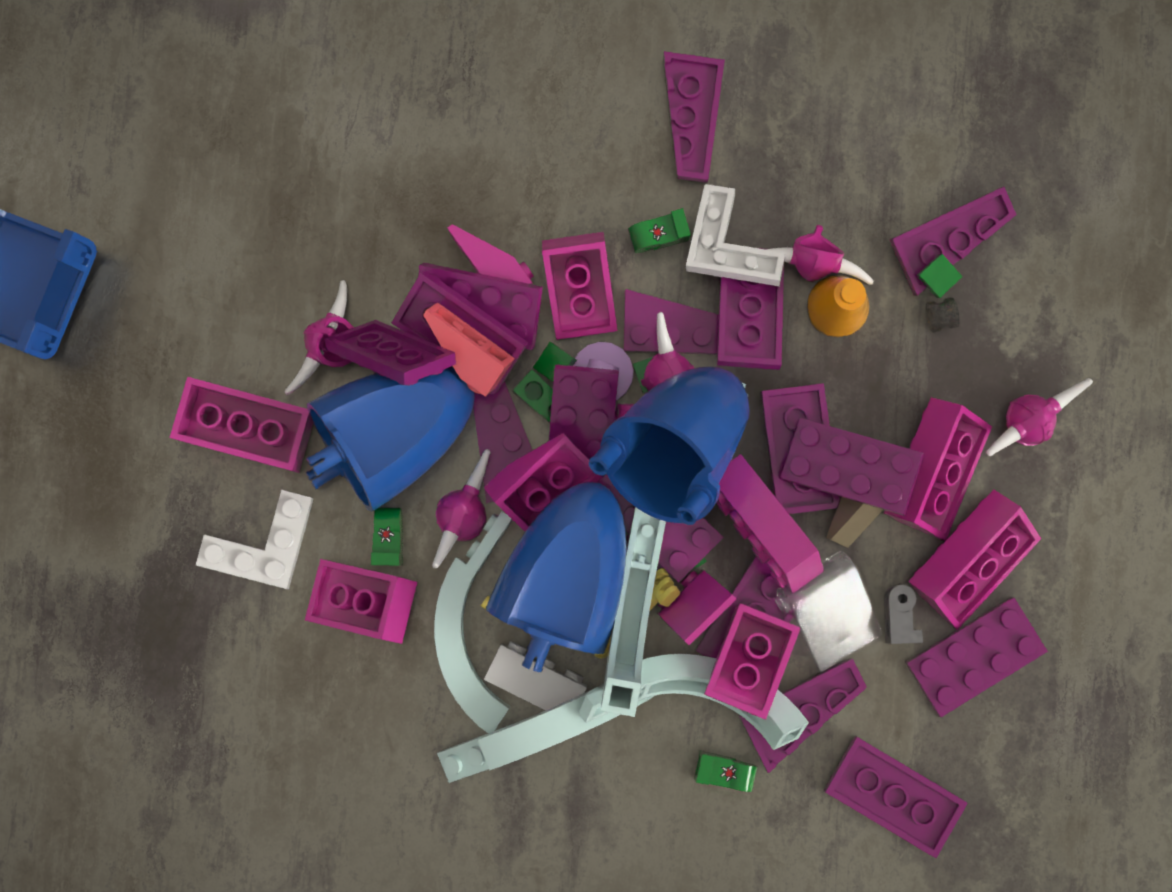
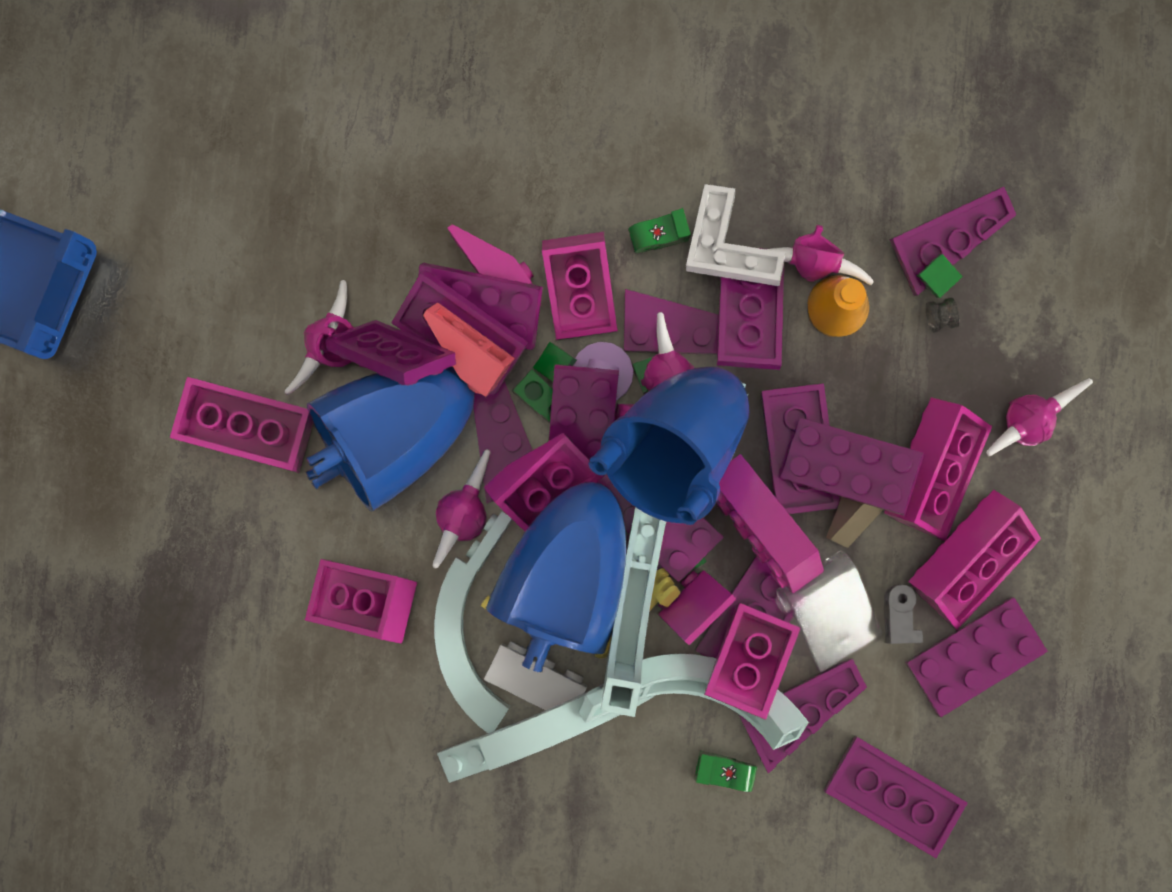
(278, 560): white plate -> none
(387, 537): green leg -> none
(693, 108): magenta wing -> none

